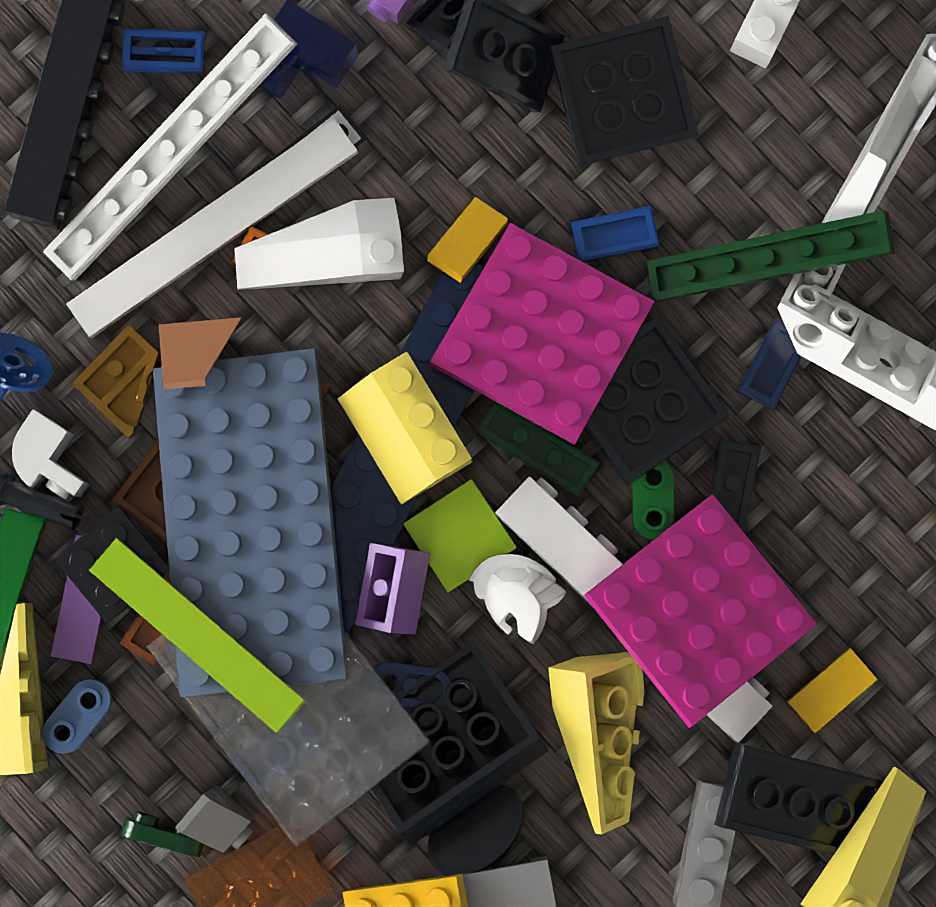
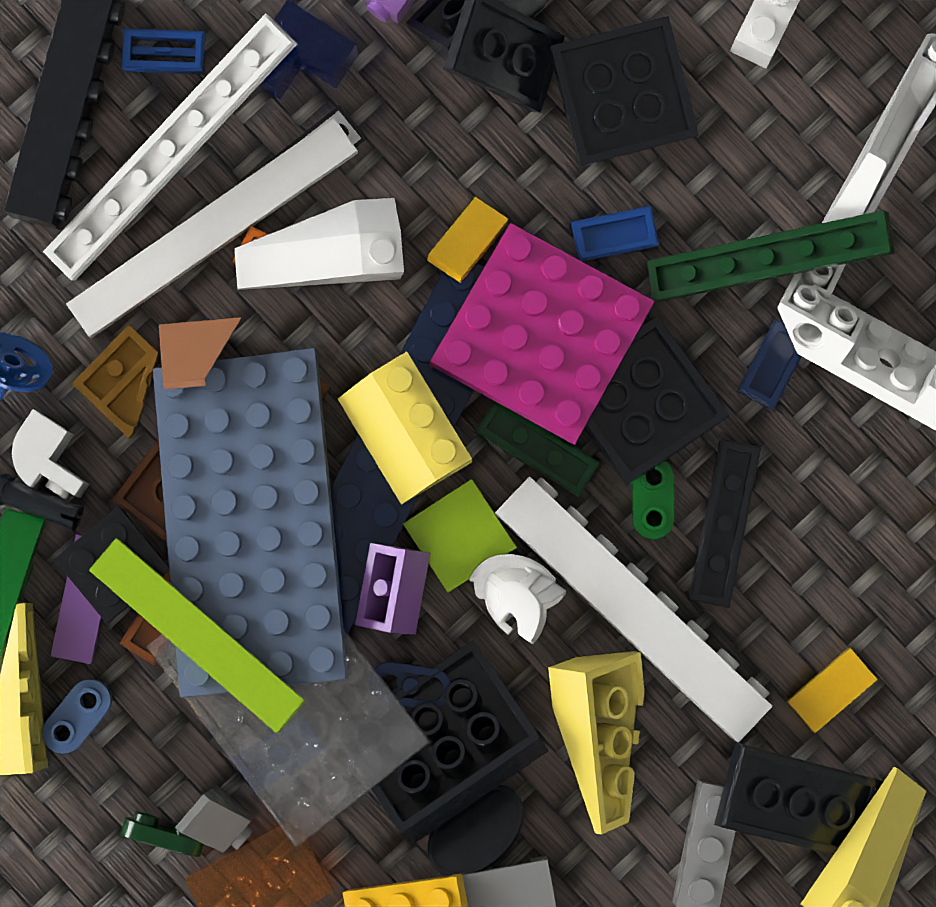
(700, 610): dark pink plate -> none

